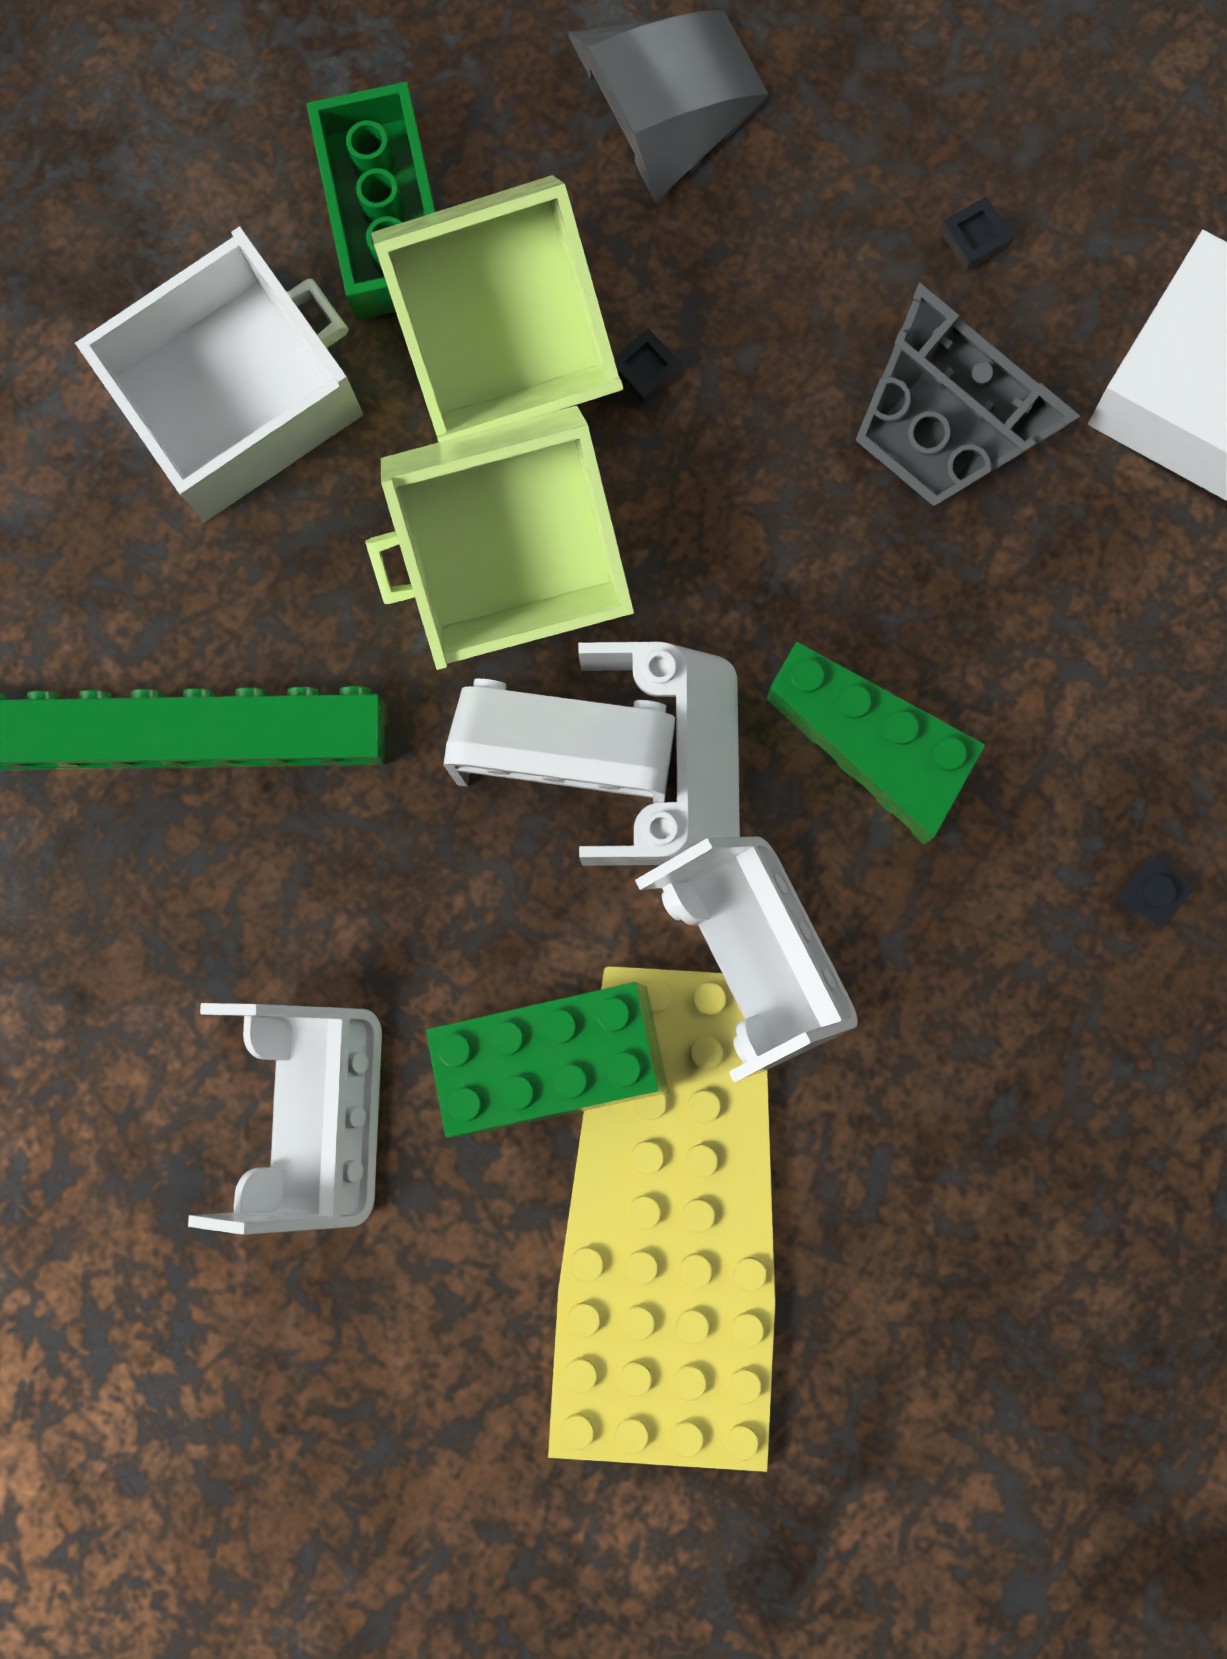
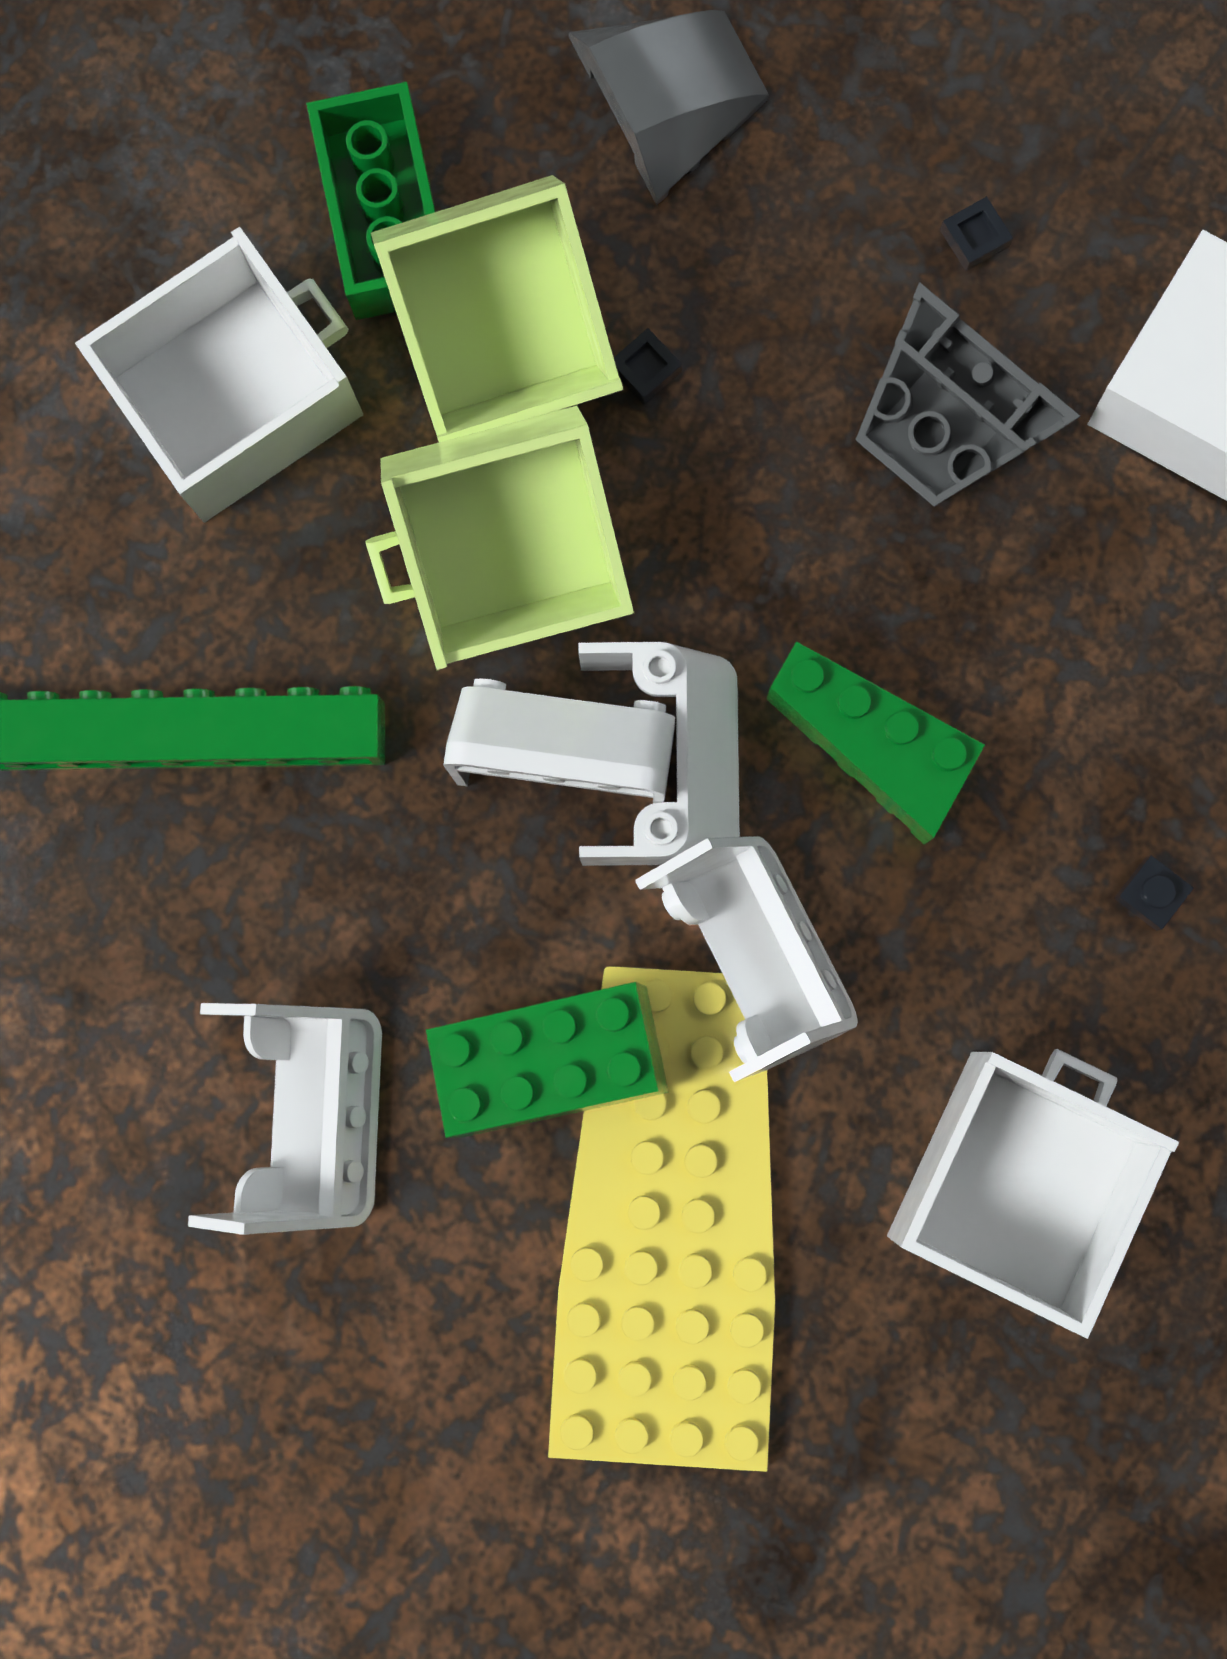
(1032, 1187): none -> white container

